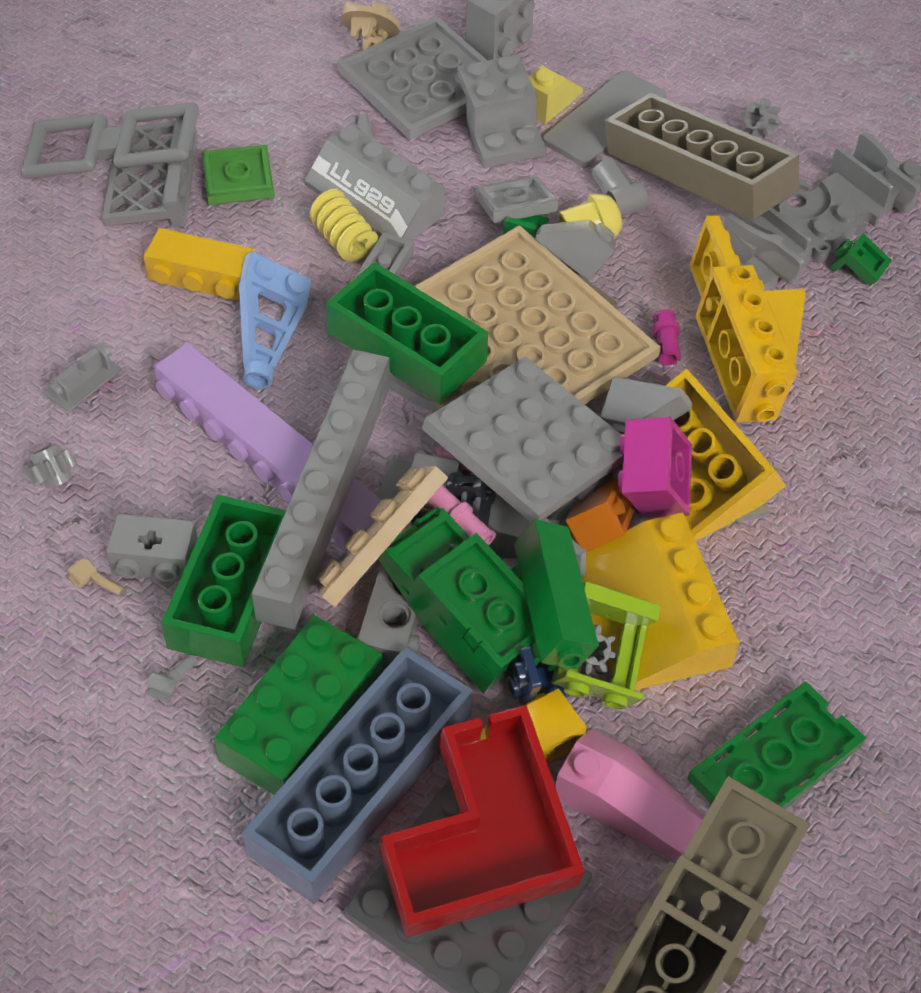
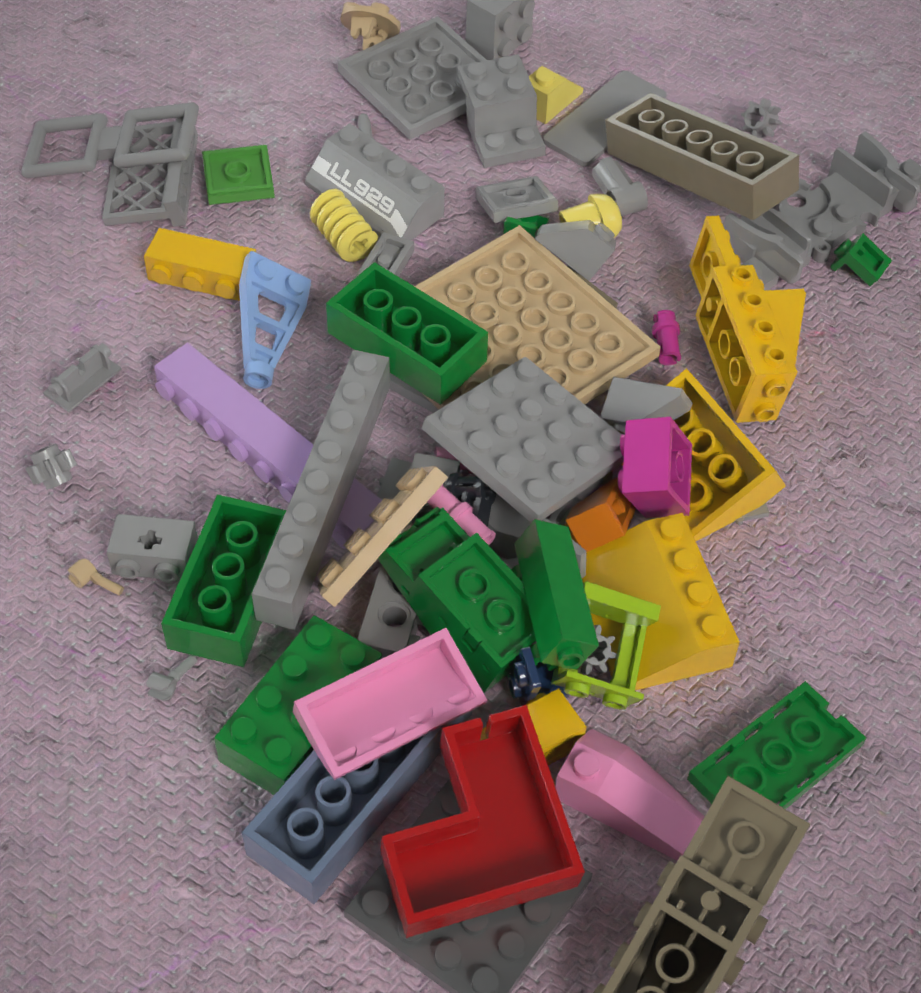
(388, 703): none -> bright pink slope

